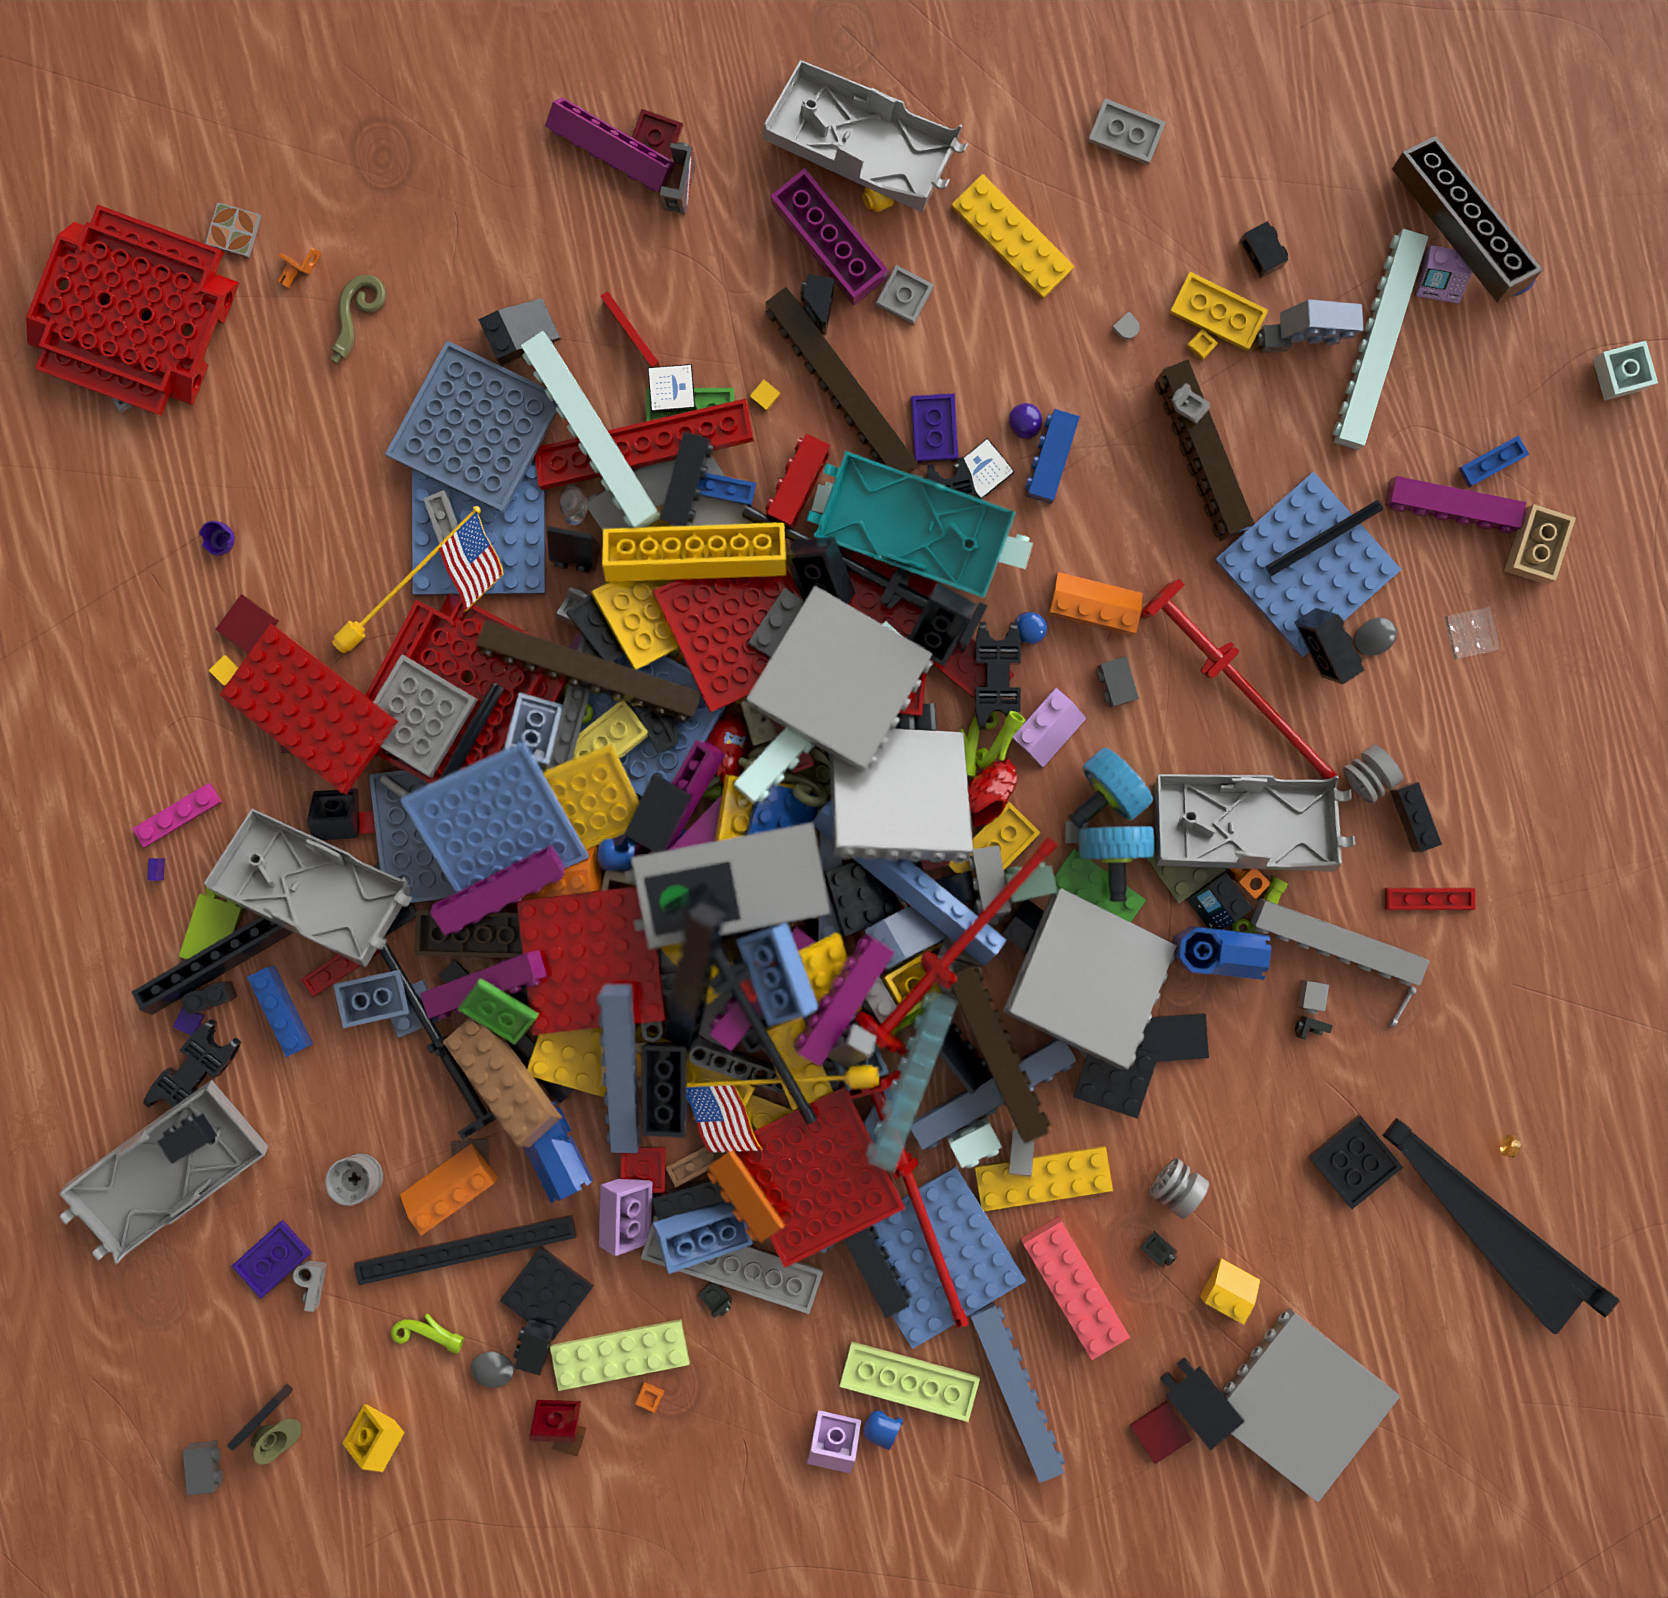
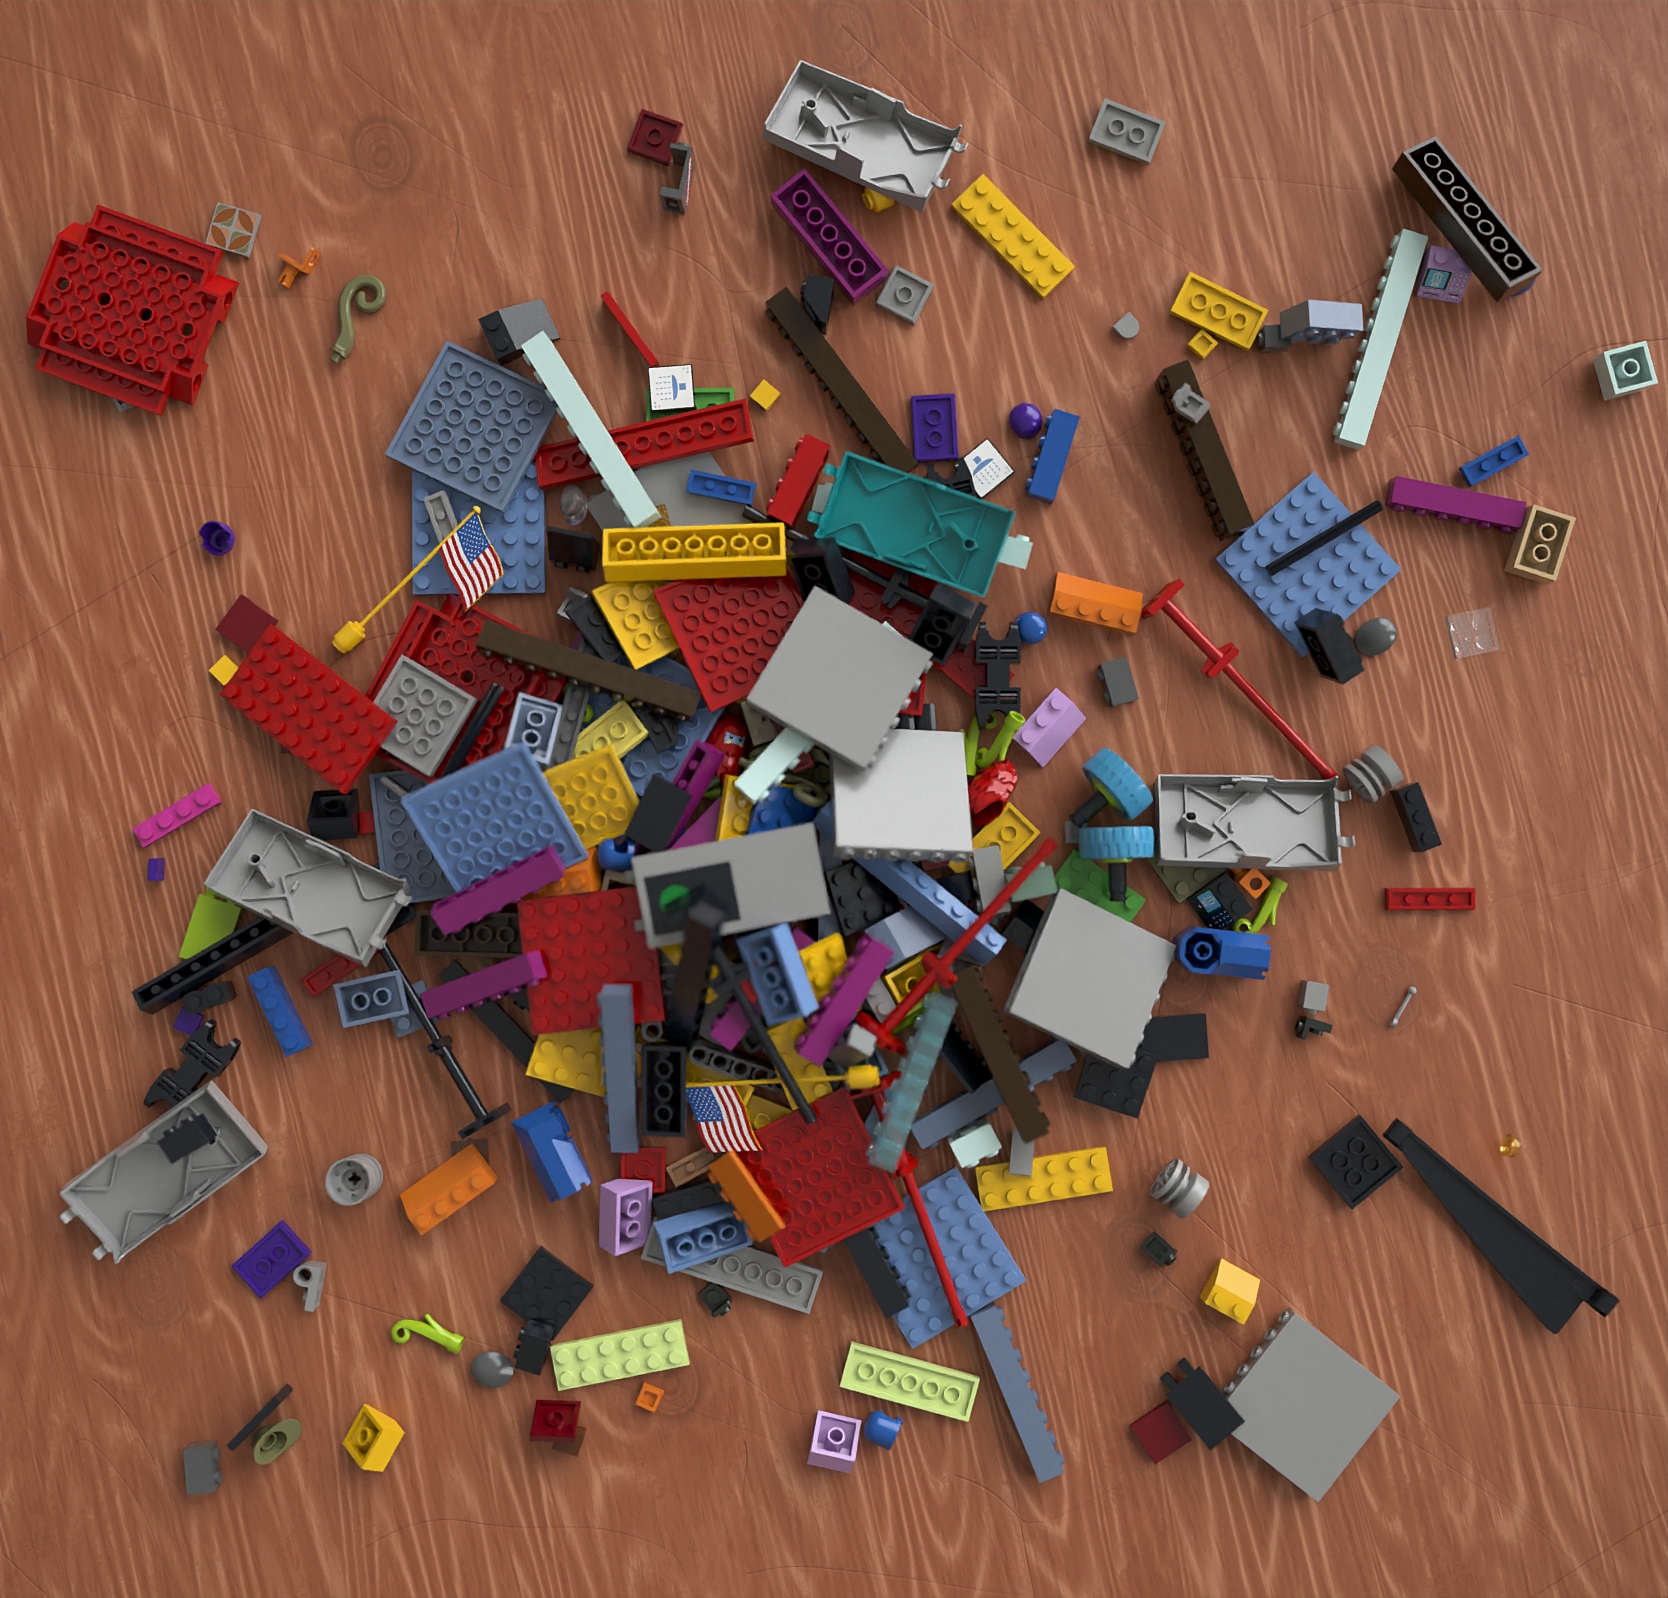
(465, 1249): black plate -> none
(497, 1011): bright green tile -> none
(502, 1082): medium nougat brick -> none
(609, 144): magenta brick -> none
(686, 479): black brick -> none
(776, 623): dark grey plate -> none
(1075, 1288): coral brick -> none
(1264, 249): black brick -> none
(1340, 942): light grey brick -> none

